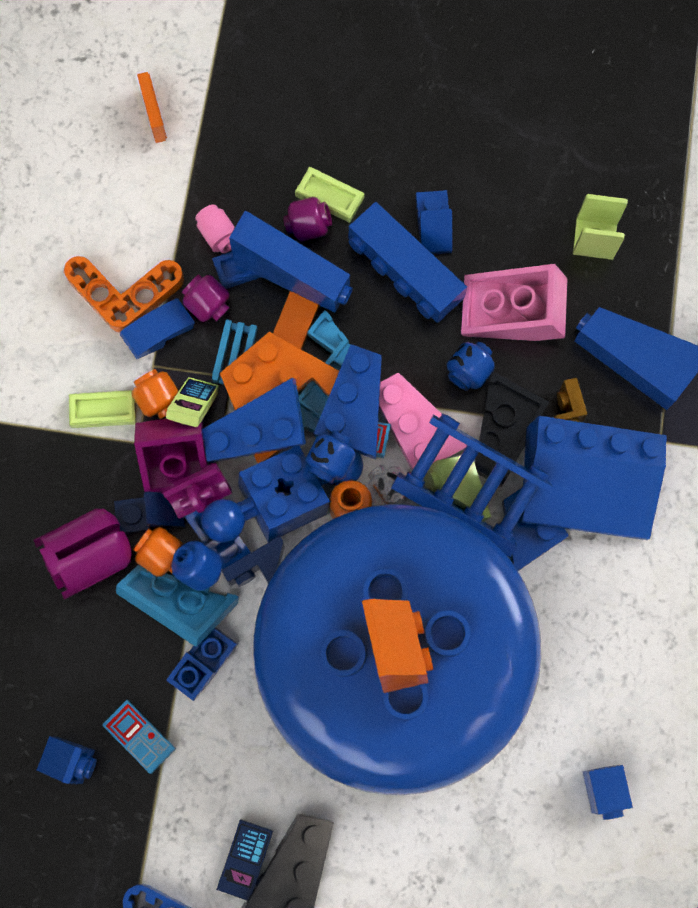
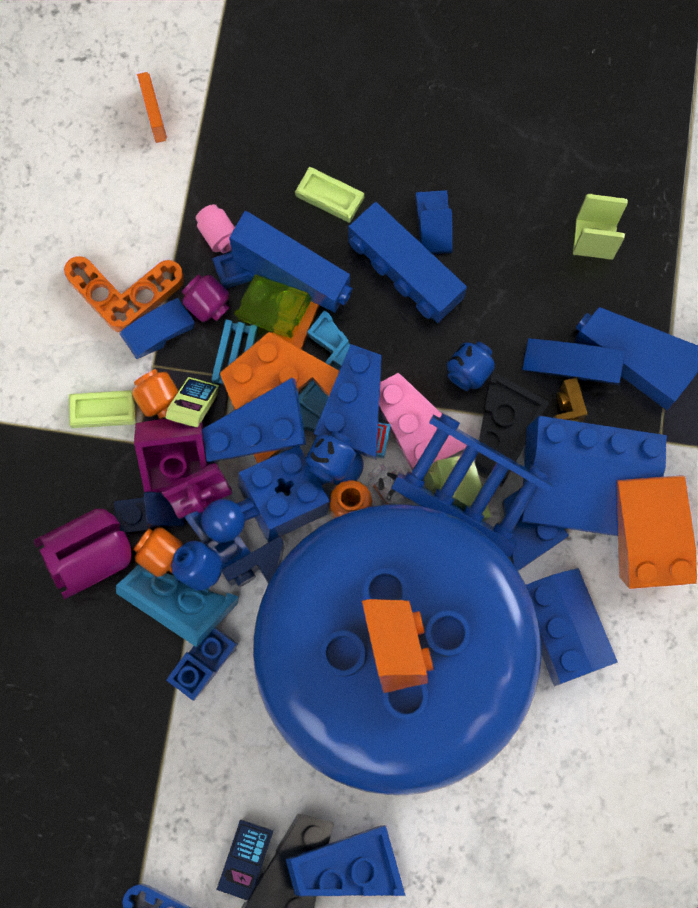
(67, 761): blue slope -> none
(139, 736): dark azure tile -> none
(273, 306): none -> clear neon green plate
(308, 219): magenta head -> none
(348, 867): none -> blue wing
(516, 304): bright pink slope -> none
(569, 627): none -> blue slope
(574, 360): none -> blue slope
(607, 791): blue brick -> none
(655, 533): none -> orange slope

